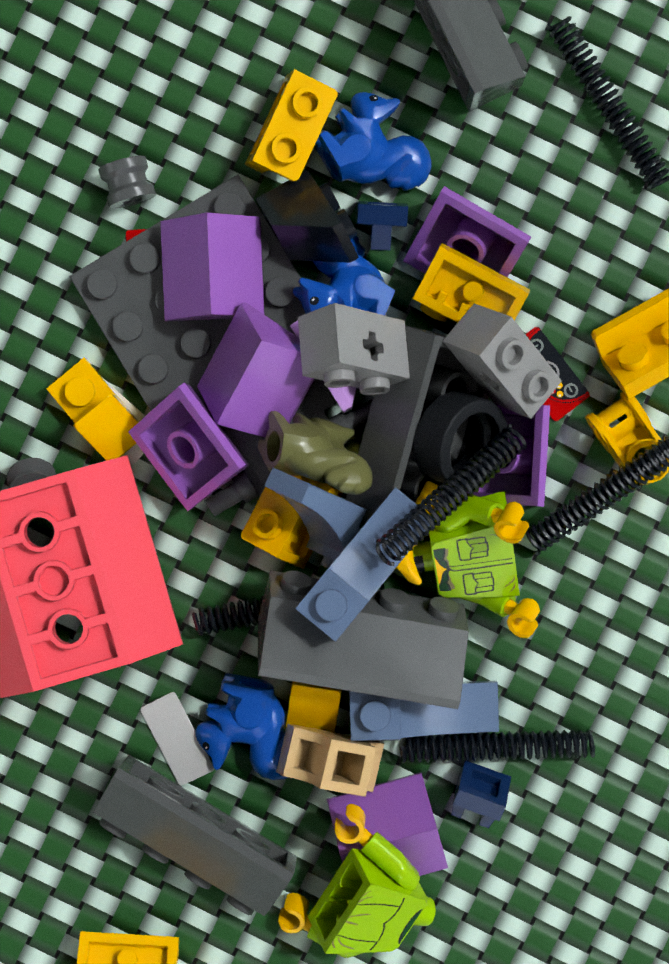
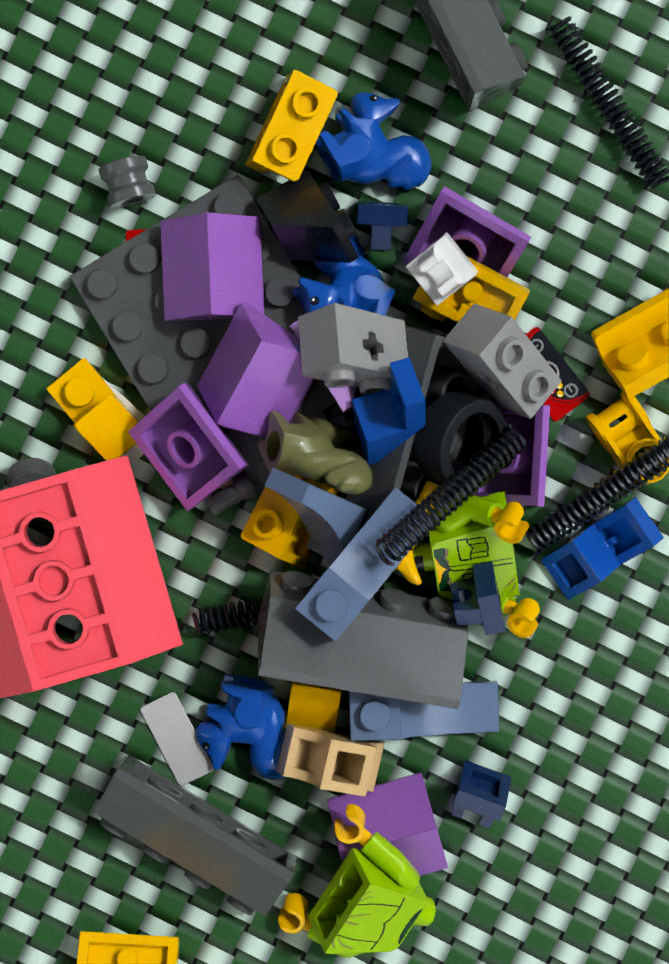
(392, 415): none -> blue slope
(442, 268): none -> white tile
(455, 745): black piece -> none
(479, 600): none -> dark blue tile
(602, 548): none -> blue slope

